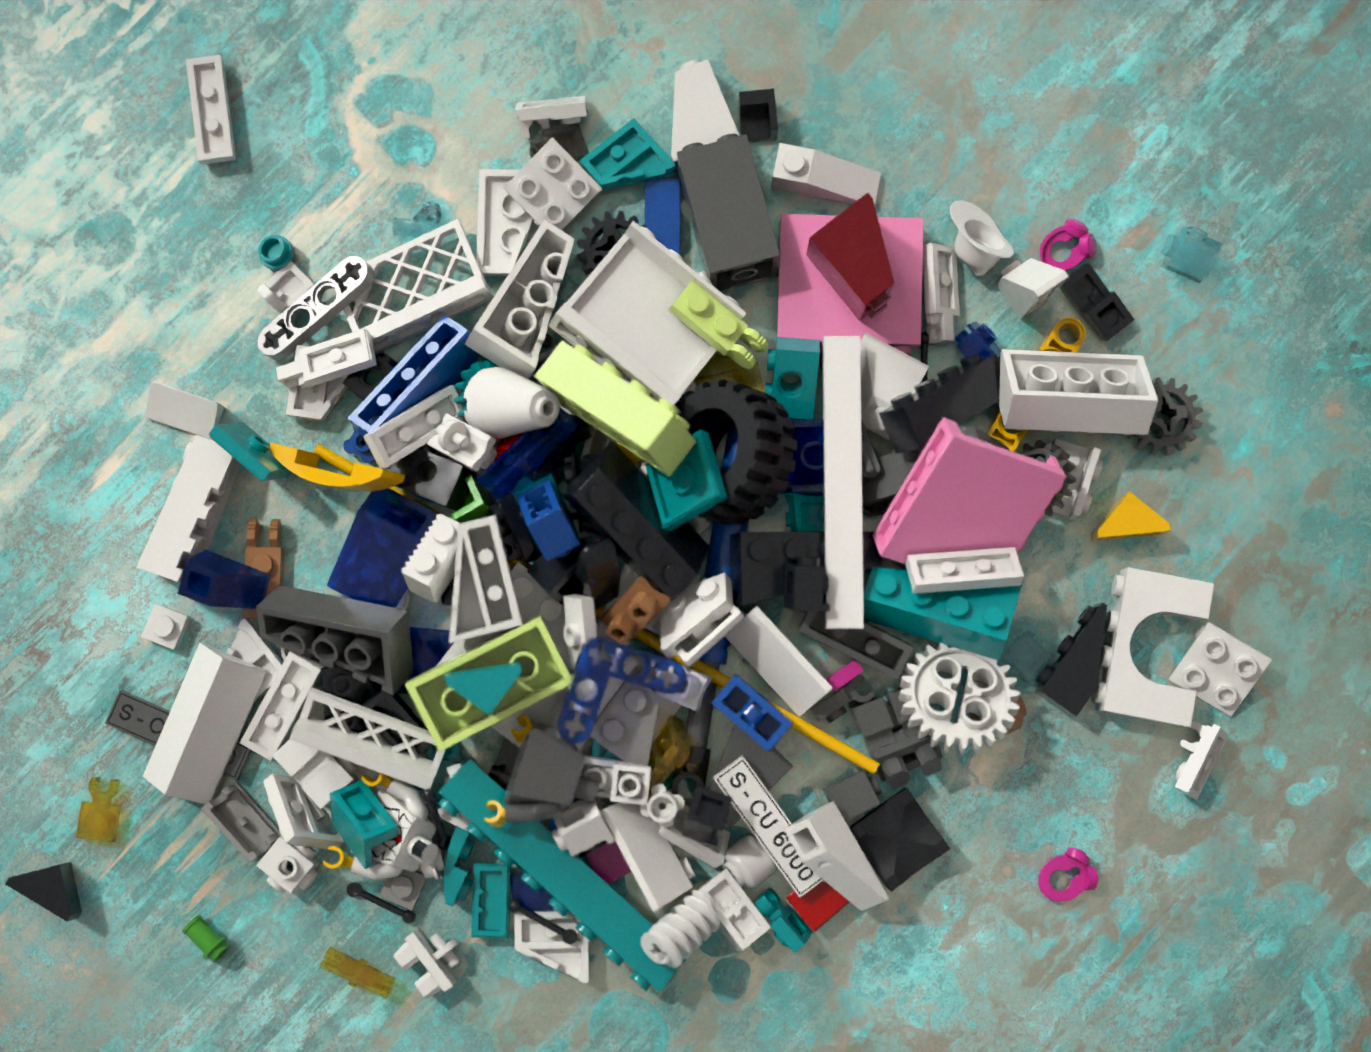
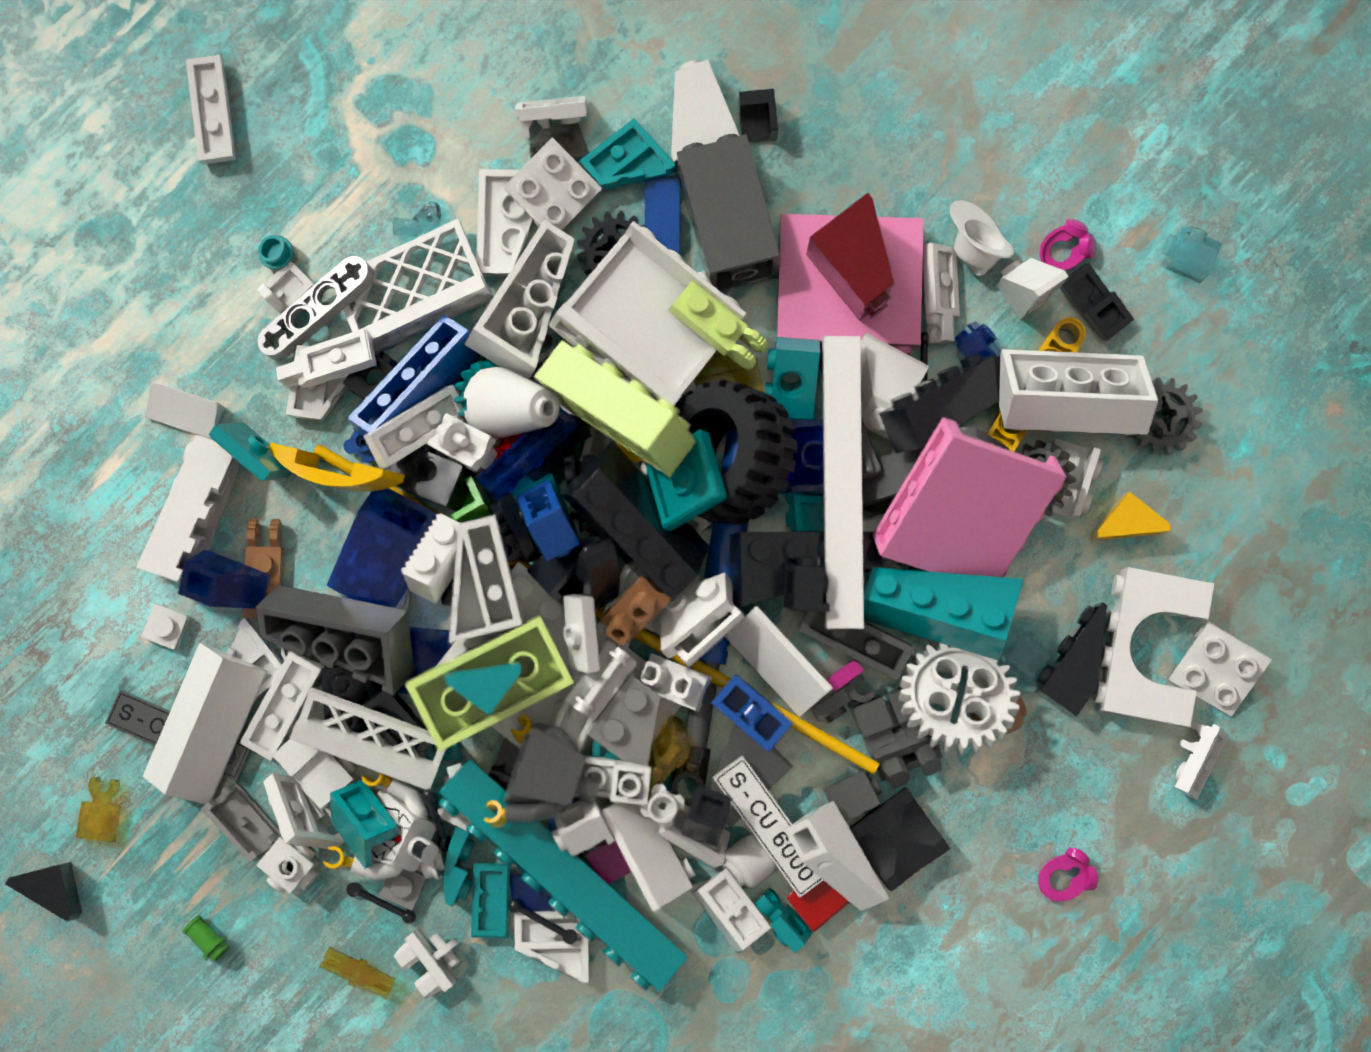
(600, 674): clear blue beam -> none
(681, 930): white piece -> none
(822, 175): white slope -> none
(964, 570): white plate -> none

